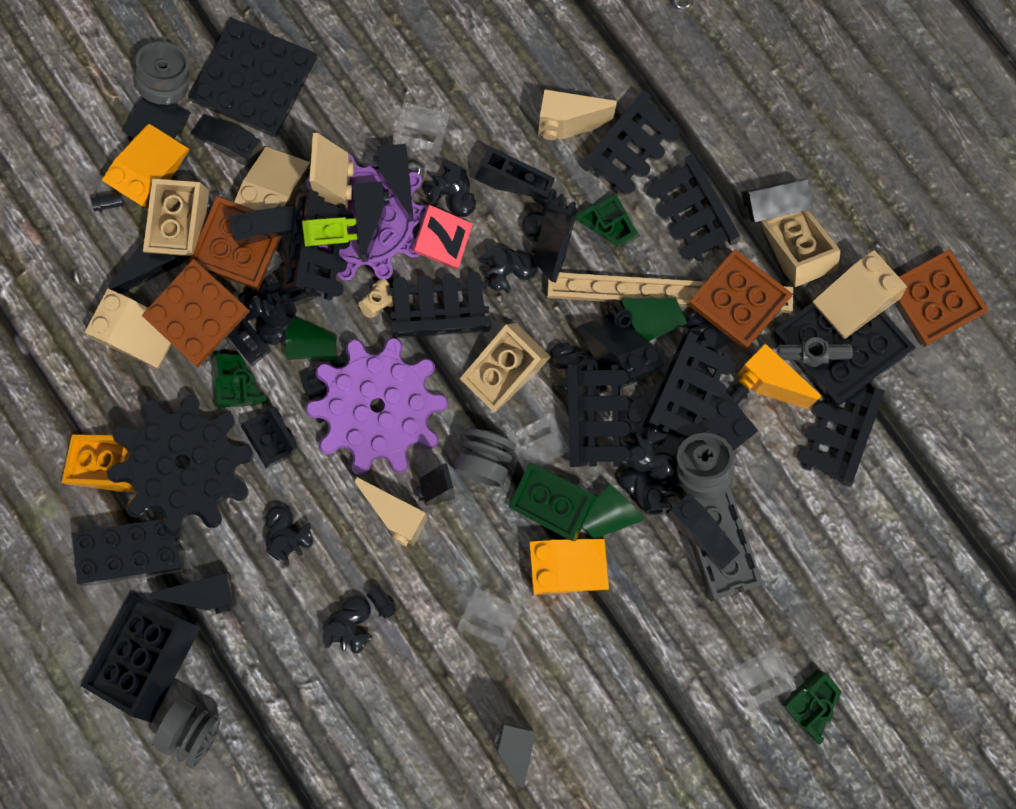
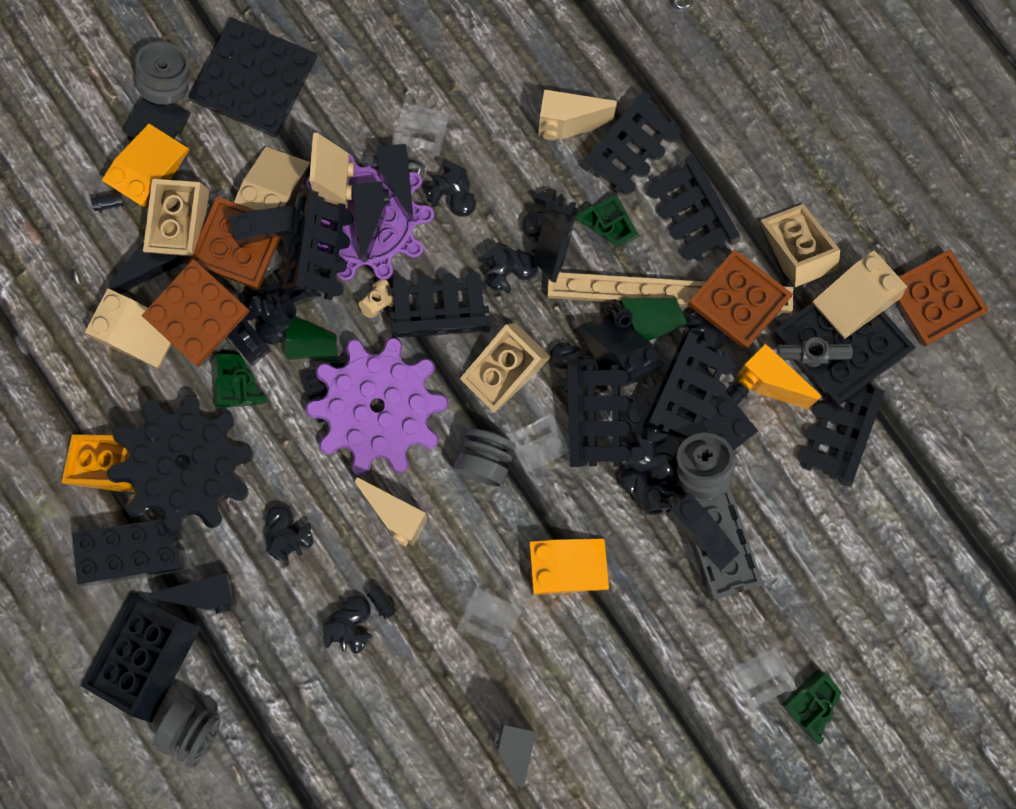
(229, 140): black slope -> none
(270, 437): black bracket -> none
(328, 231): lime hinge -> none
(436, 486): black slope -> none
(442, 237): coral tile -> none
(512, 175): black slope -> none
(552, 501): dark green plate -> none
(610, 514): dark green slope -> none
(778, 199): piece -> none

